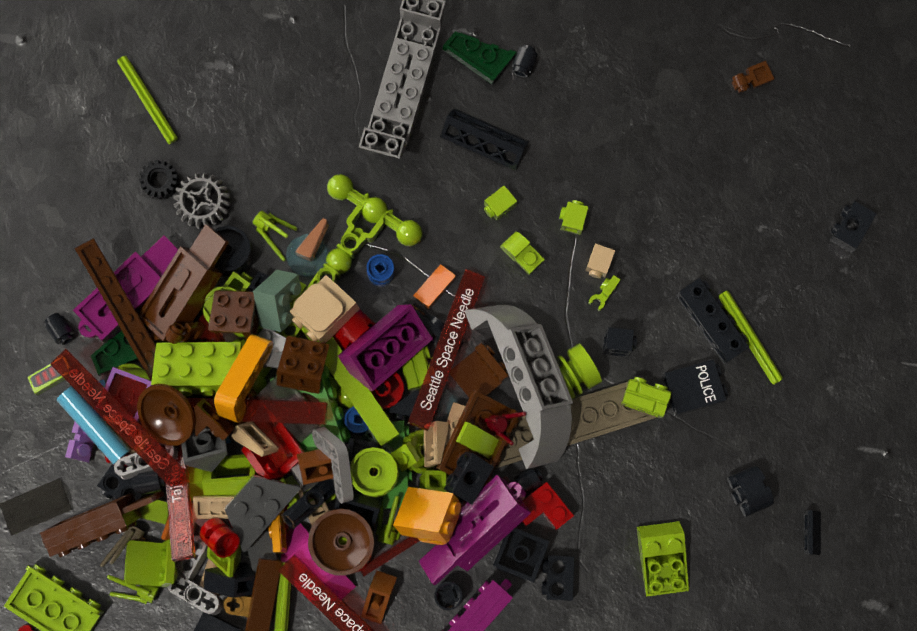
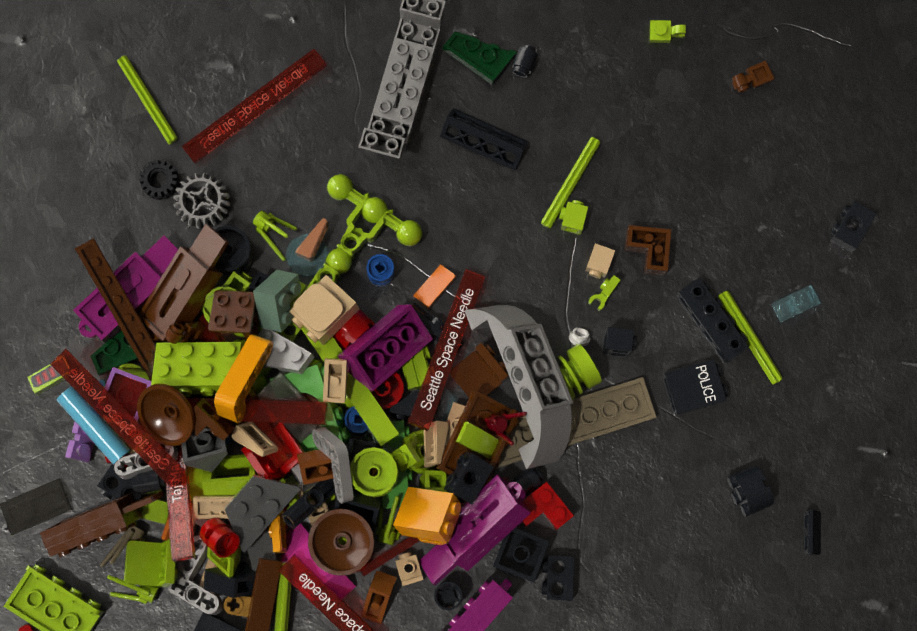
(59, 329): black brick -> none
(254, 106): none -> clear red tile
(302, 364): reddish brown bracket -> none
(335, 380): none -> tan slope
(415, 575): none -> tan brick
(499, 203): lime brick -> none
(521, 251): lime brick -> none
(570, 182): none -> lime axle
(579, 336): none -> white plate
(646, 398): lime brick -> none
(652, 242): none -> reddish brown brick
(662, 31): none -> lime plate
(663, 558): lime slope -> none
(795, 303): none -> clear light blue slope

